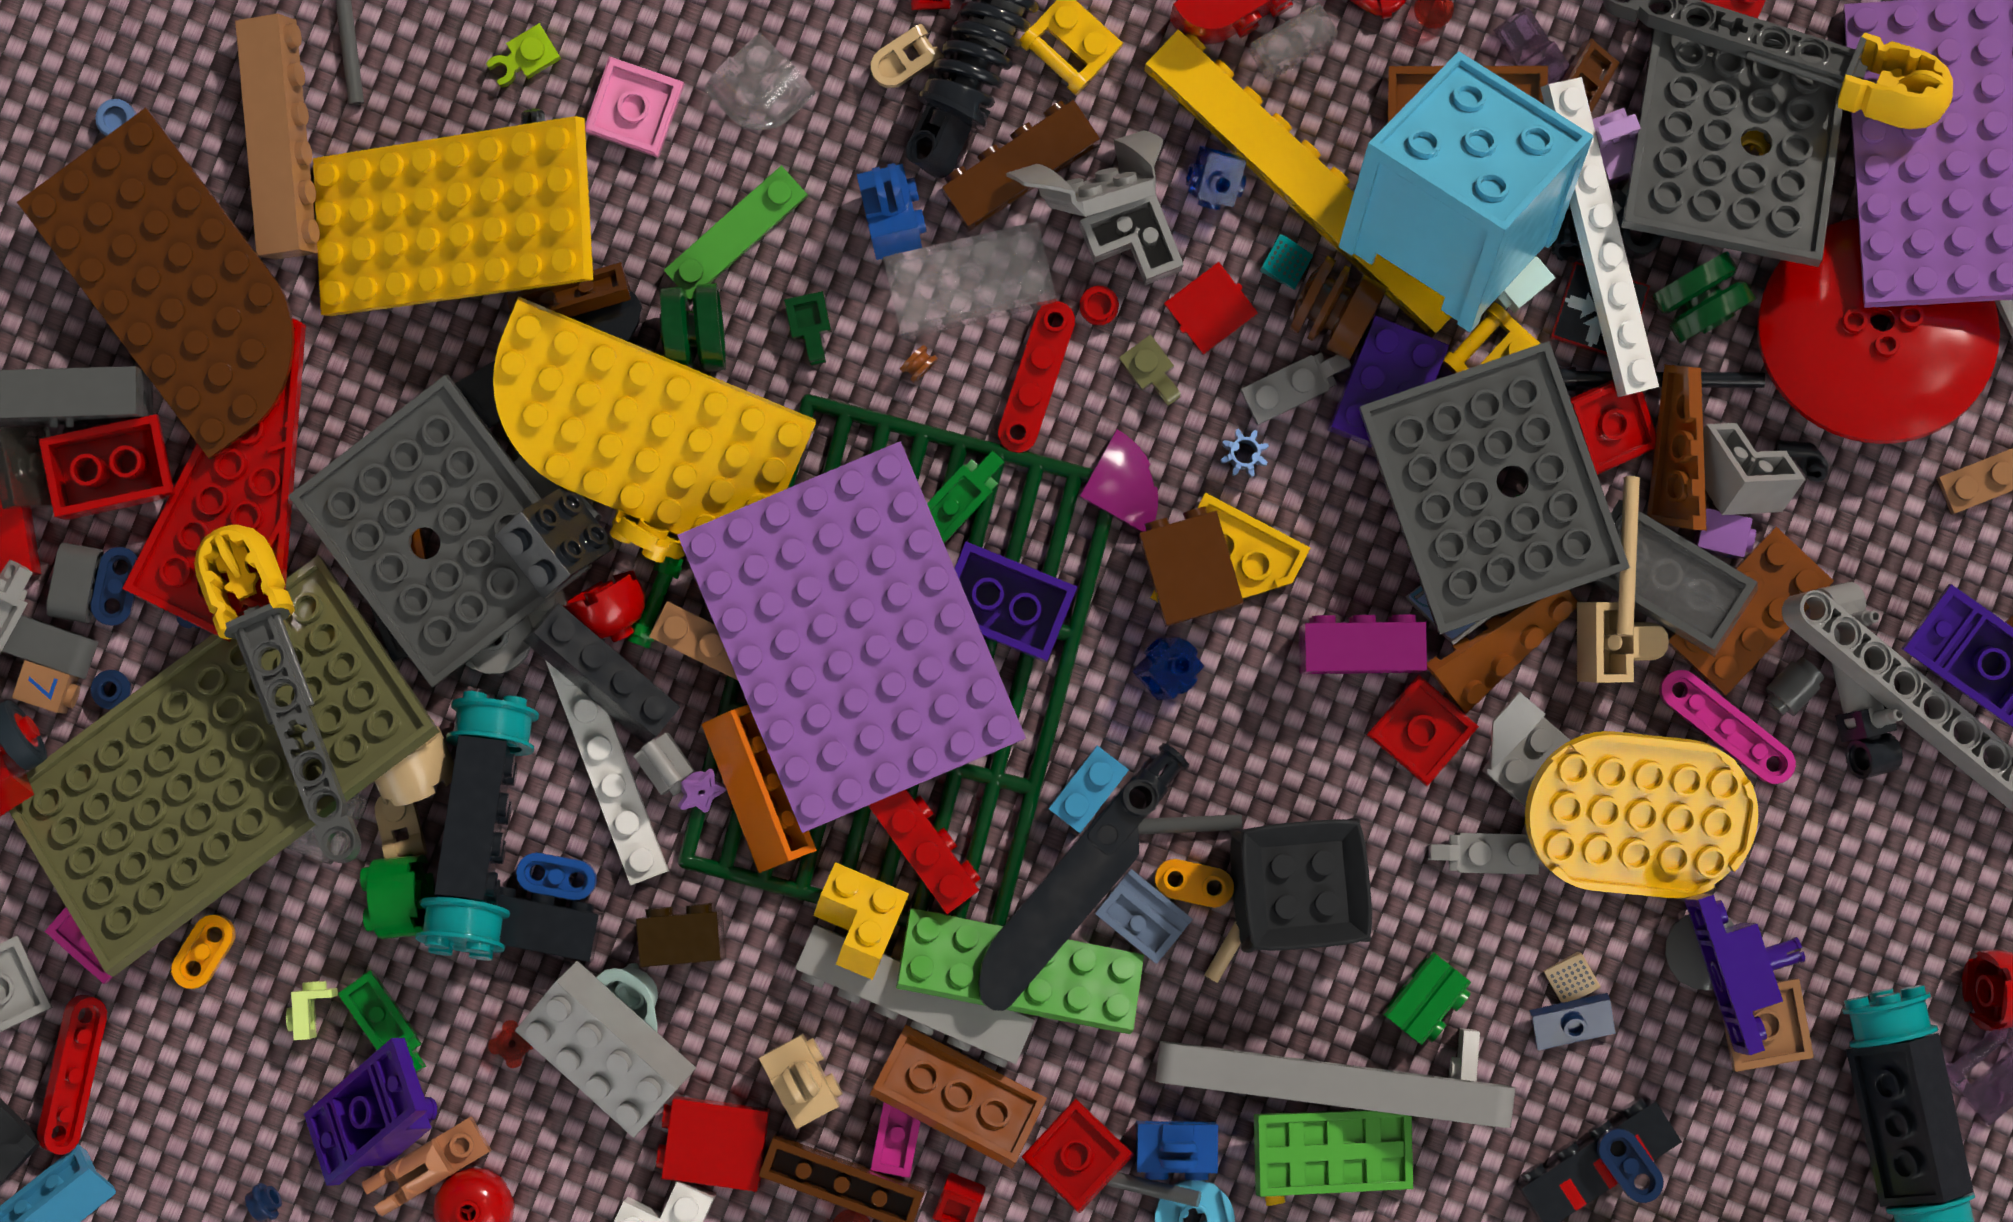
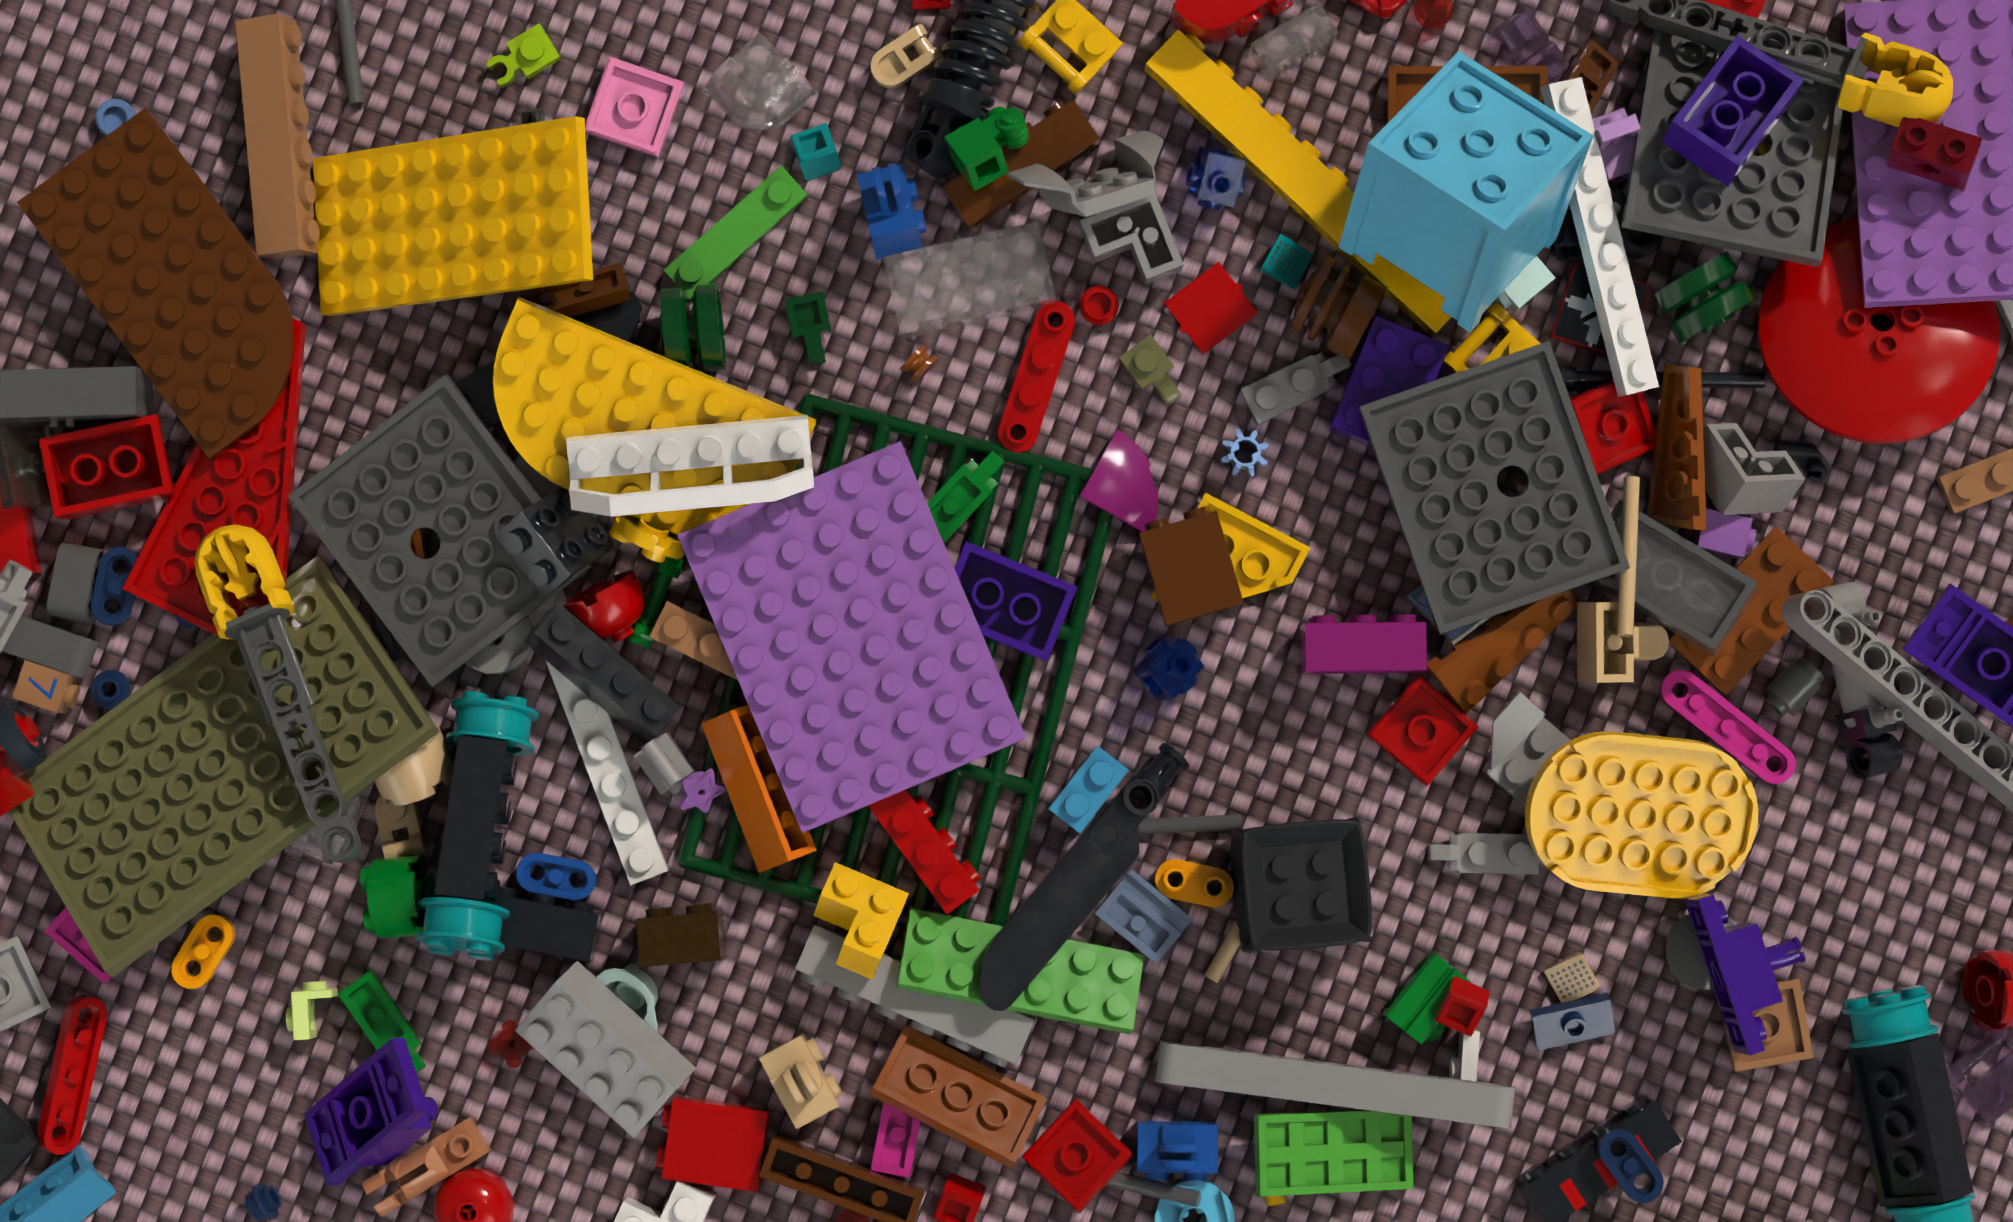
(689, 449): none -> white plate
(816, 152): none -> teal slope
(978, 145): none -> green brick
(1462, 1006): none -> red slope
(1732, 111): none -> dark purple brick
(1934, 152): none -> dark red brick

